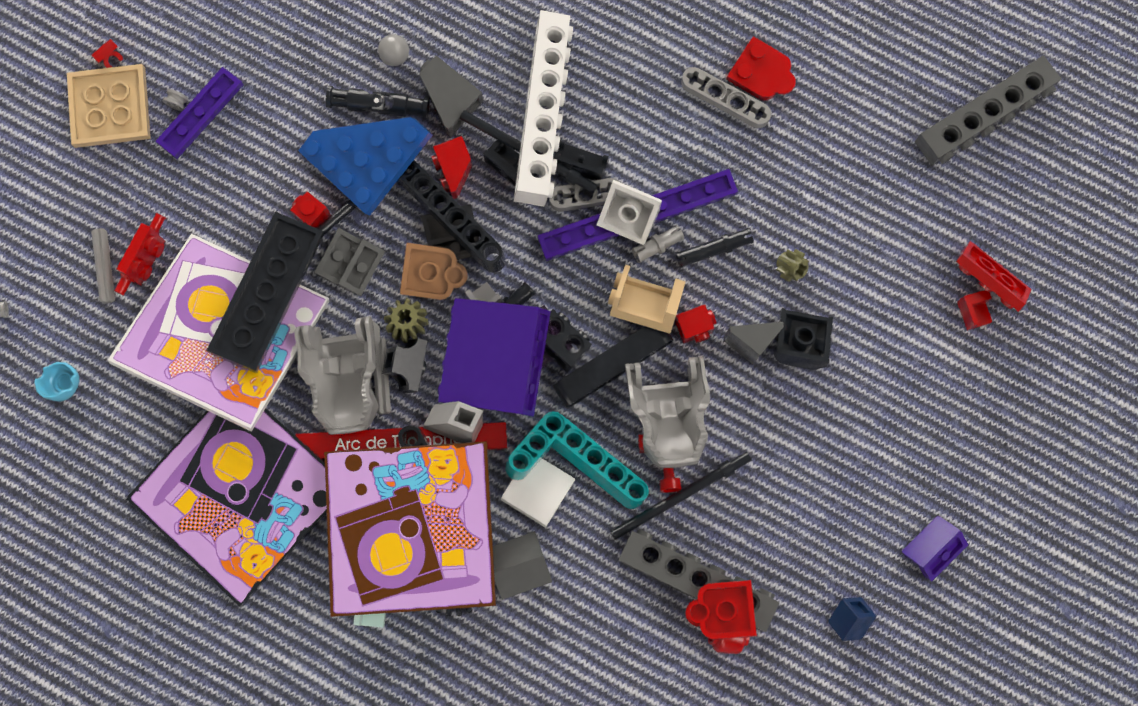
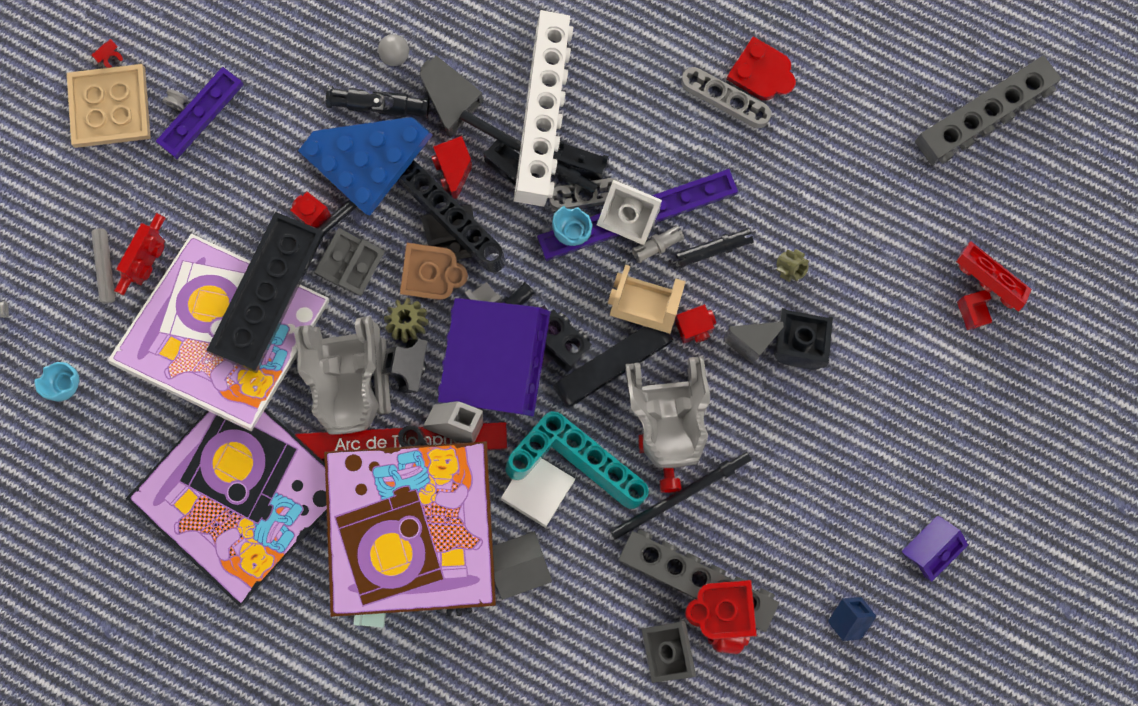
(571, 226): none -> medium azure hair
(668, 652): none -> dark grey slope

